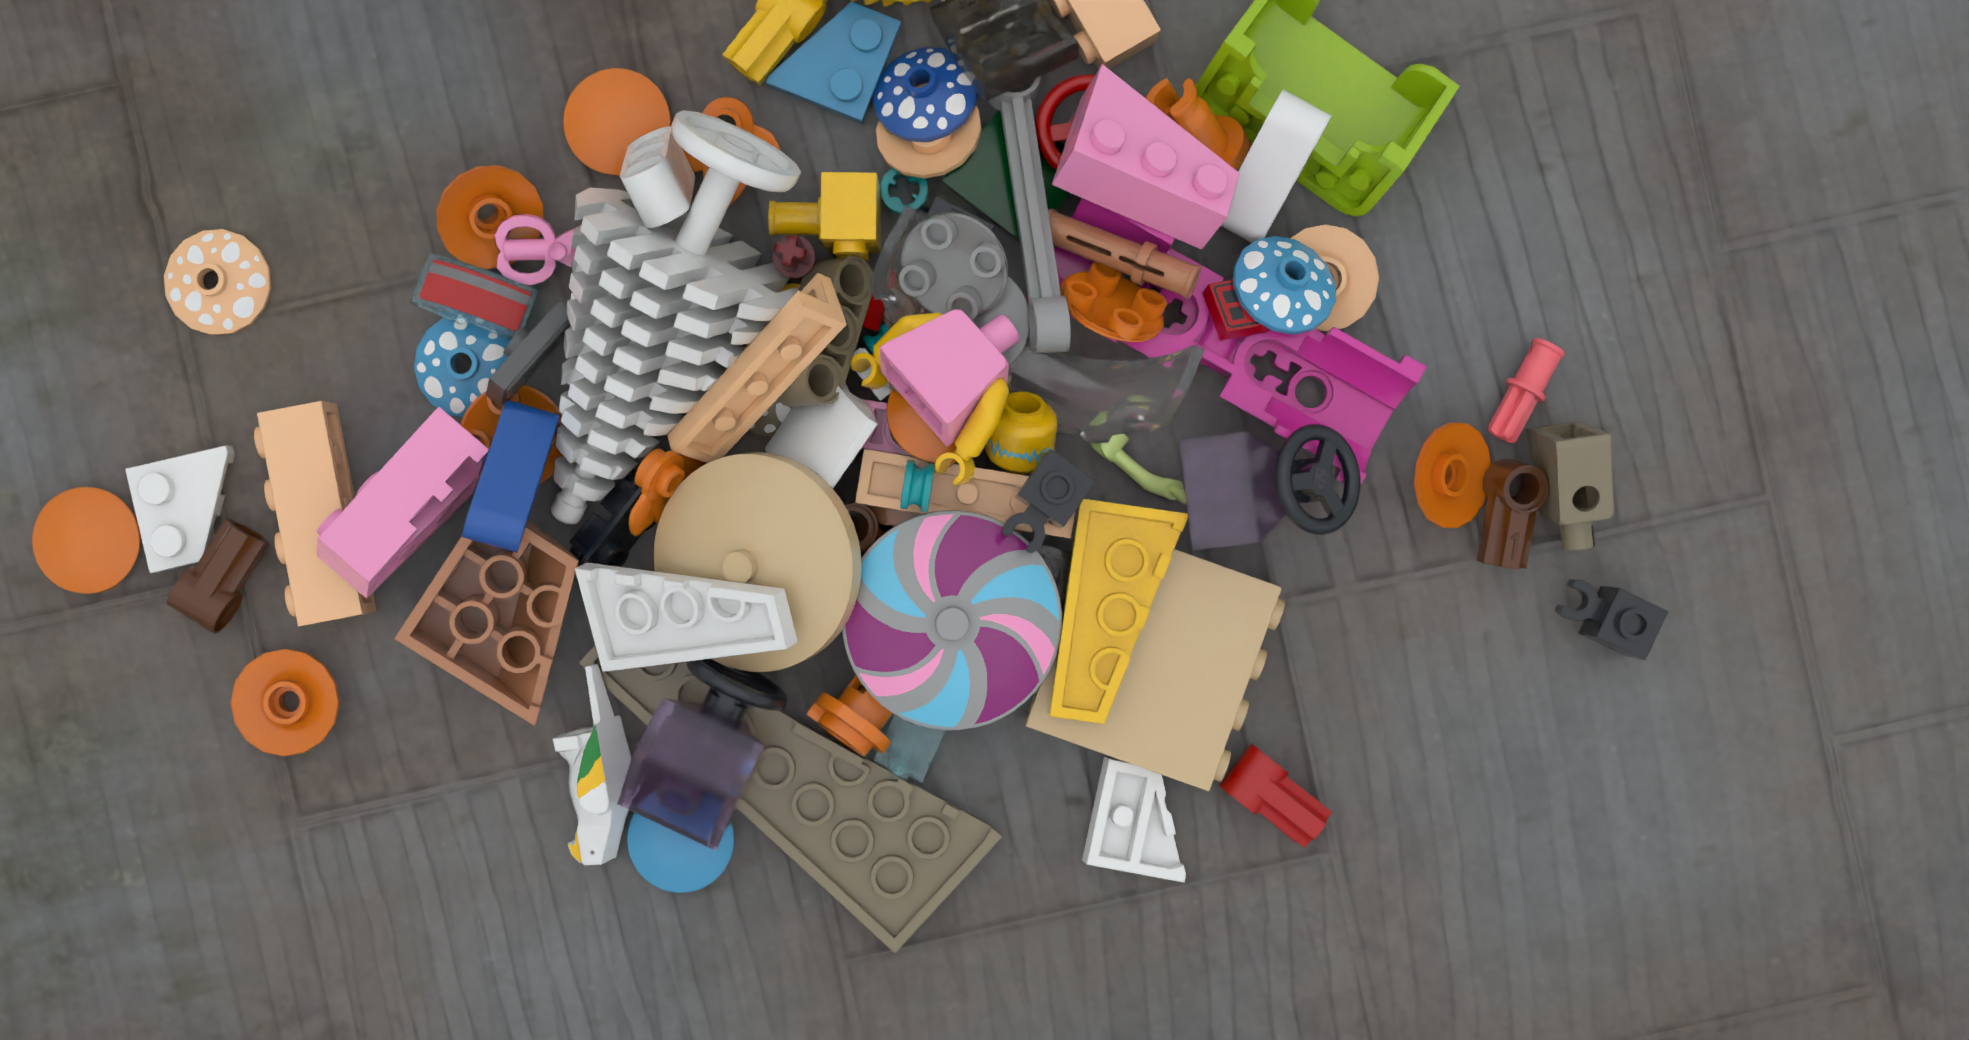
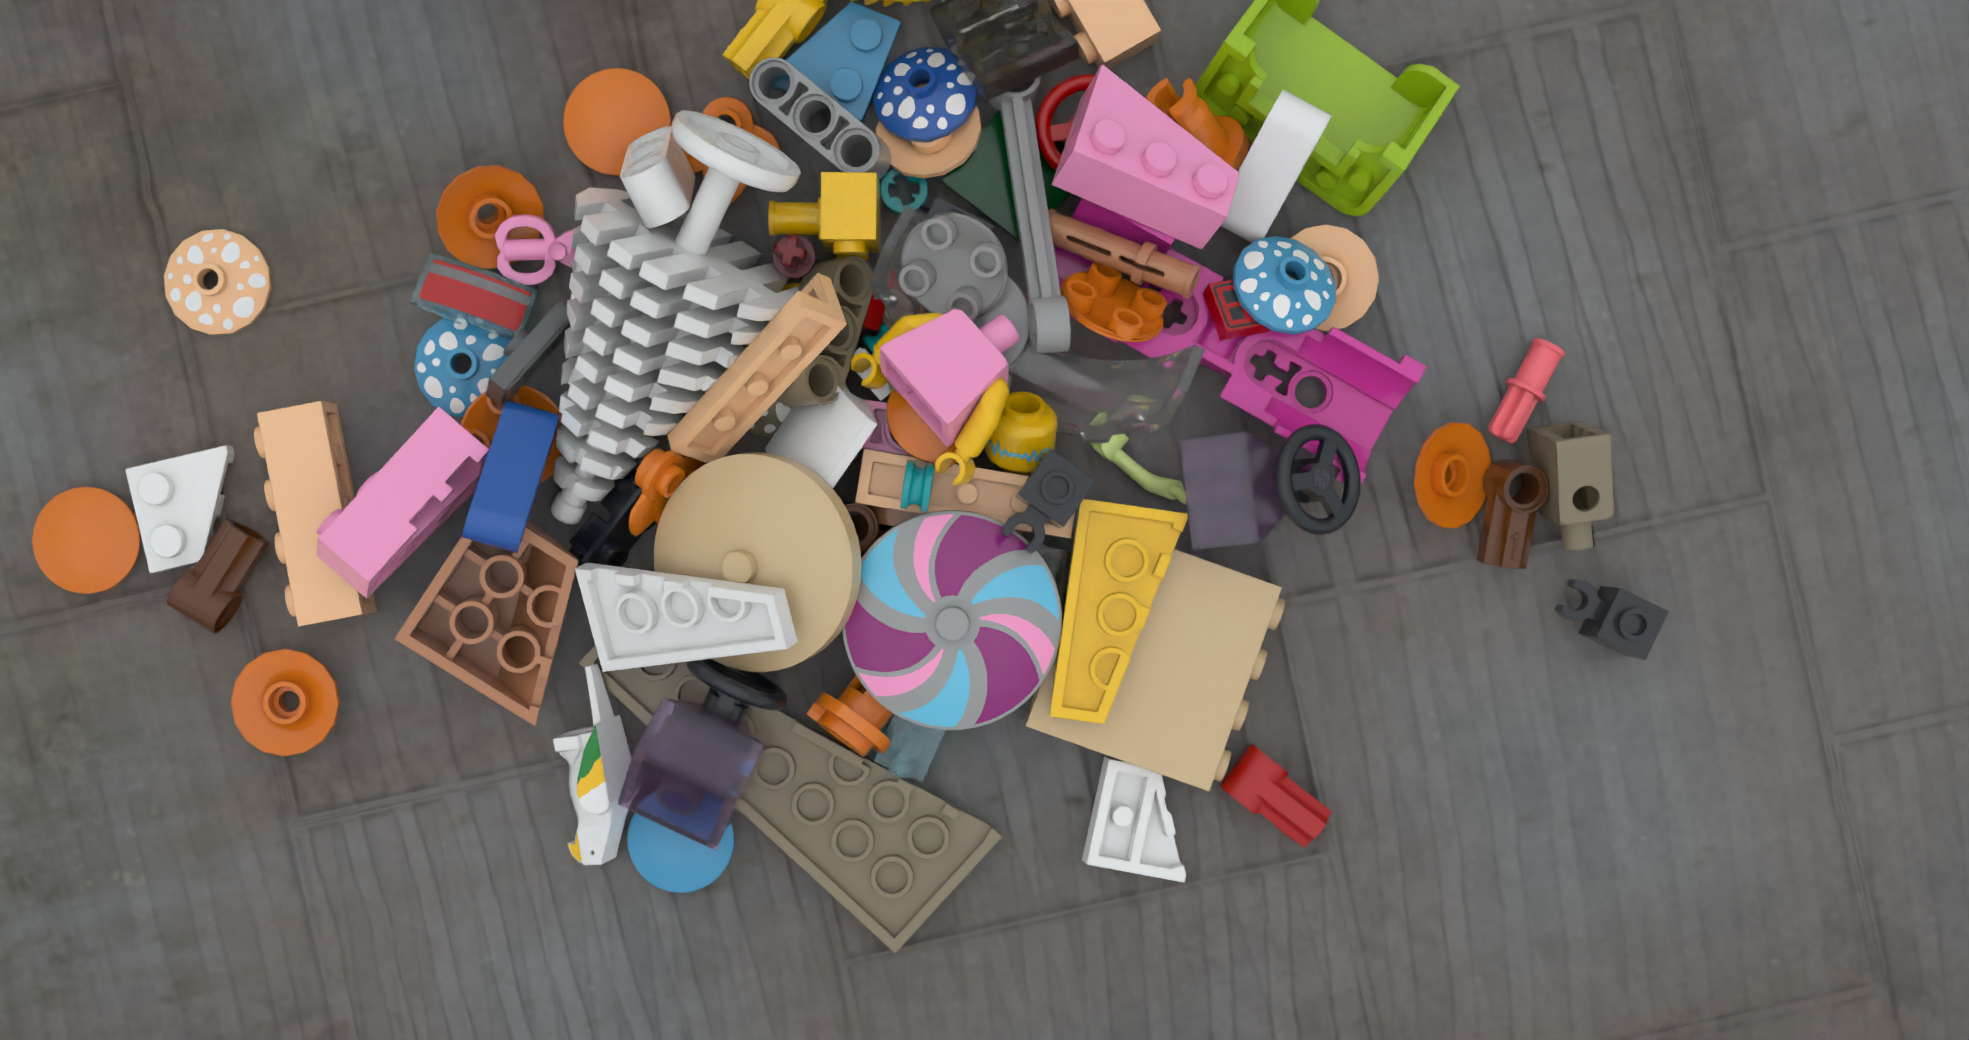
(800, 105): none -> light grey beam

